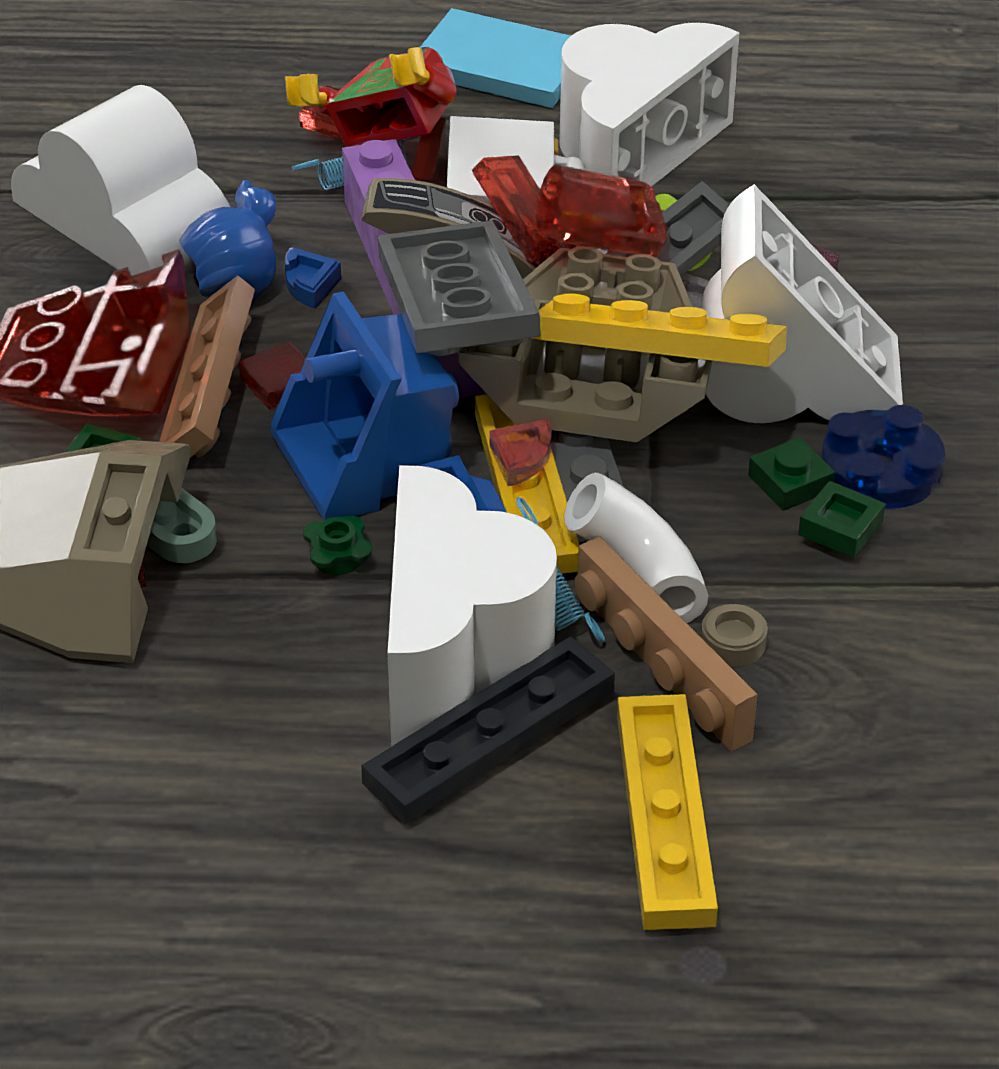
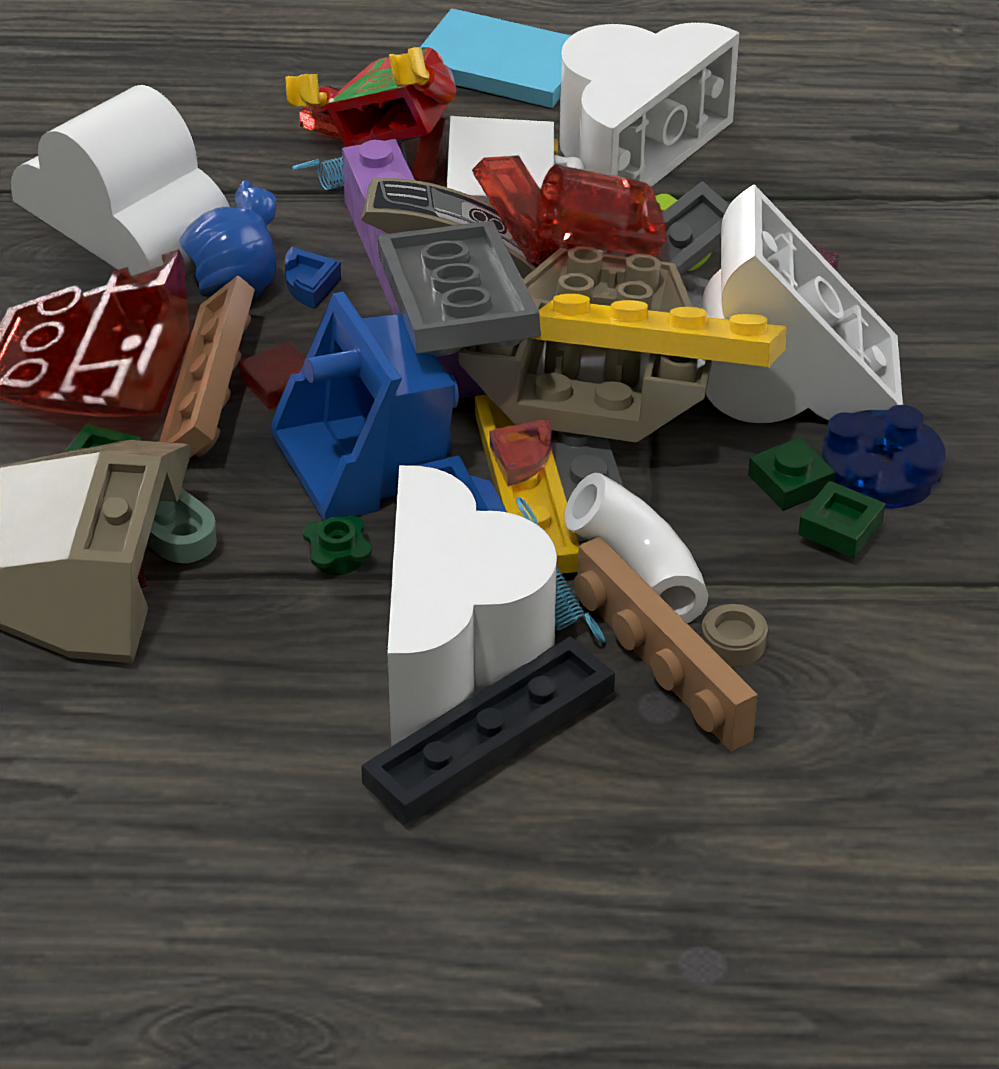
(666, 813): yellow plate -> none

